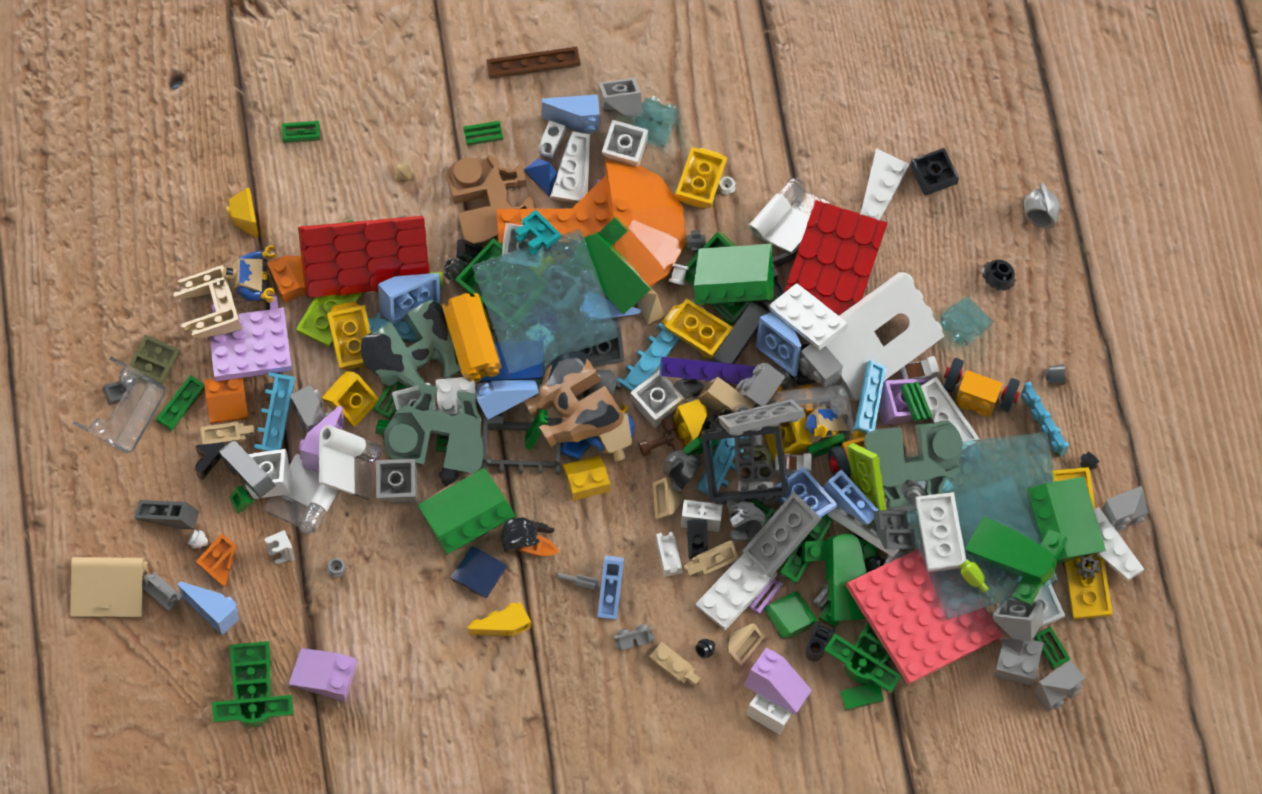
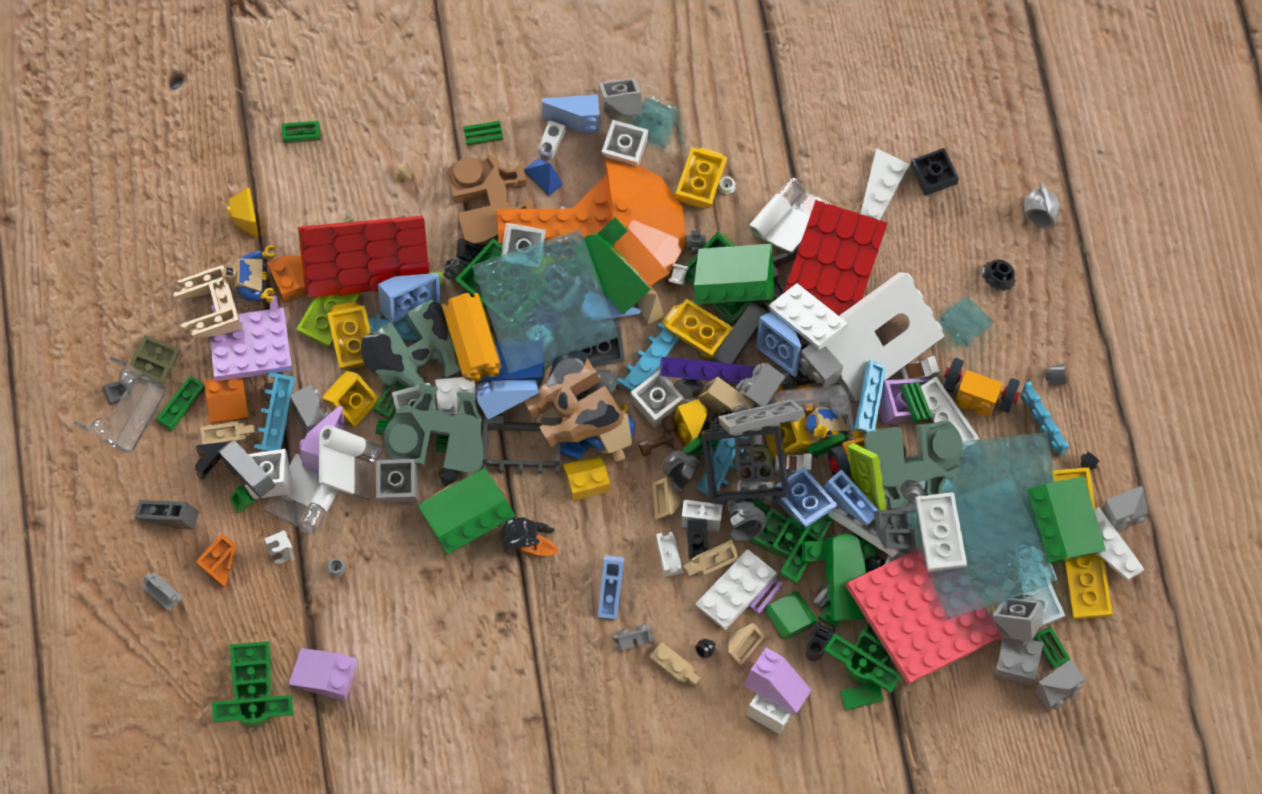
(107, 582): tan door -> none
(197, 539): white plate -> none
(212, 606): light blue slope -> none
(479, 572): dark blue slope -> none
(502, 623): yellow slope -> none
(533, 62): reddish brown plate -> none
(534, 431): green tile -> none
(540, 228): teal plate -> none
(573, 172): white wing -> none
(580, 580): light grey axle -> none
(781, 534): light grey plate -> none
(973, 575): lime plant -> none
(1018, 555): green slope -> none
(1088, 562): dark grey gear -> none

